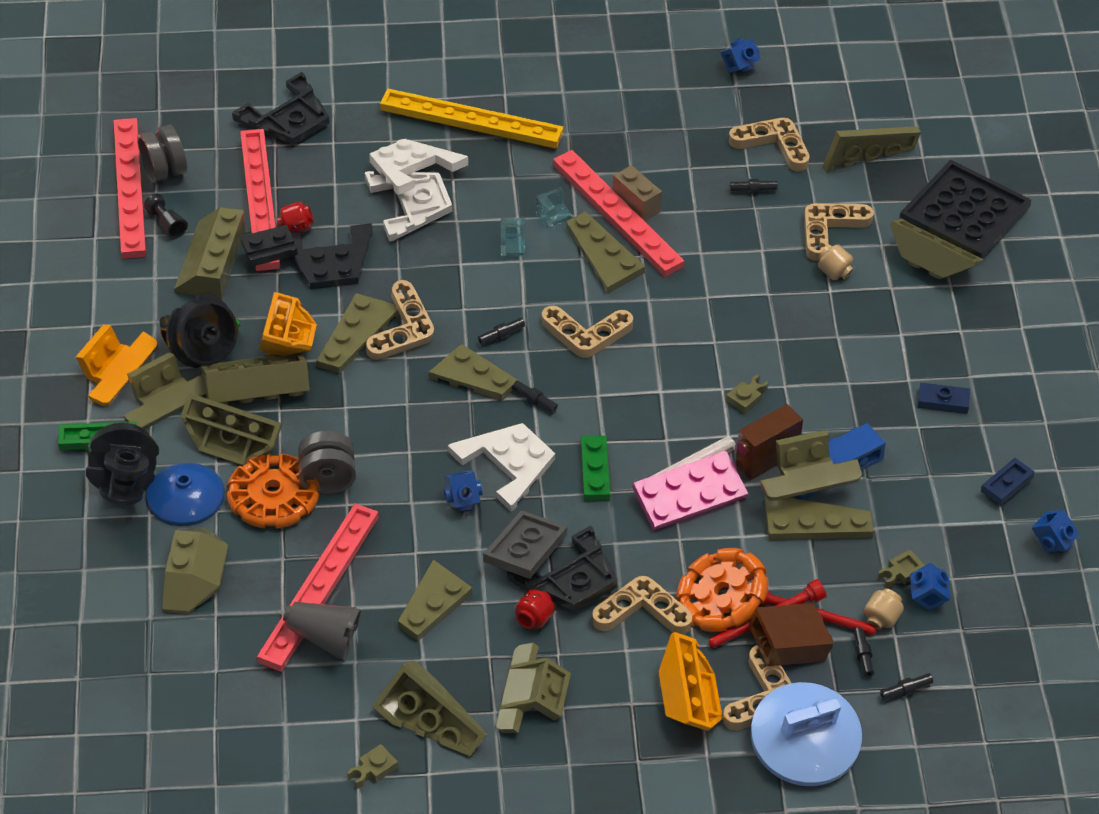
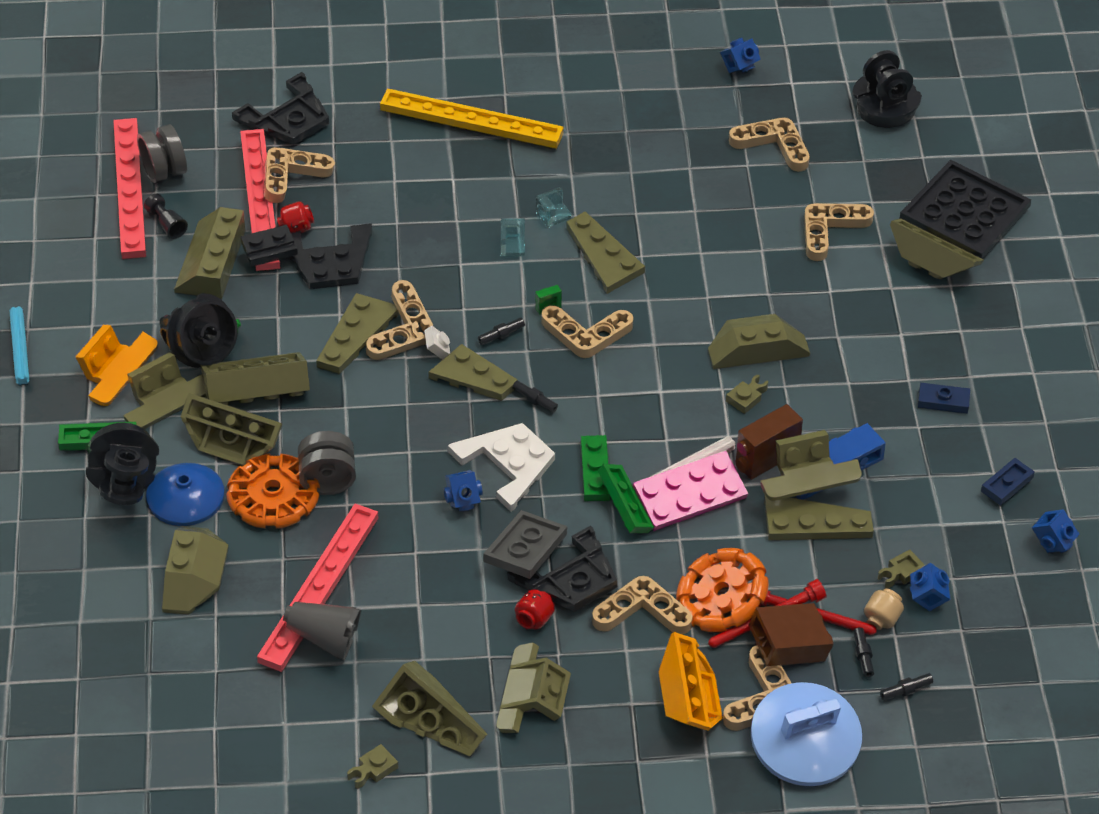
(19, 345): none -> medium azure axle
(287, 164): none -> tan beam
(287, 327): light orange wedge -> none
(408, 157): white wing -> none
(421, 204): white wing -> none
(433, 601): olive wing -> none
(437, 342): none -> white plate
(548, 297): none -> green plate
(618, 213): coral plate -> none
(625, 498): none -> green plate
(638, 192): brick -> none
(753, 185): black bar -> none
(756, 341): none -> olive wedge
(835, 262): tan head -> none
(868, 144): olive wing -> none
(885, 92): none -> black piece

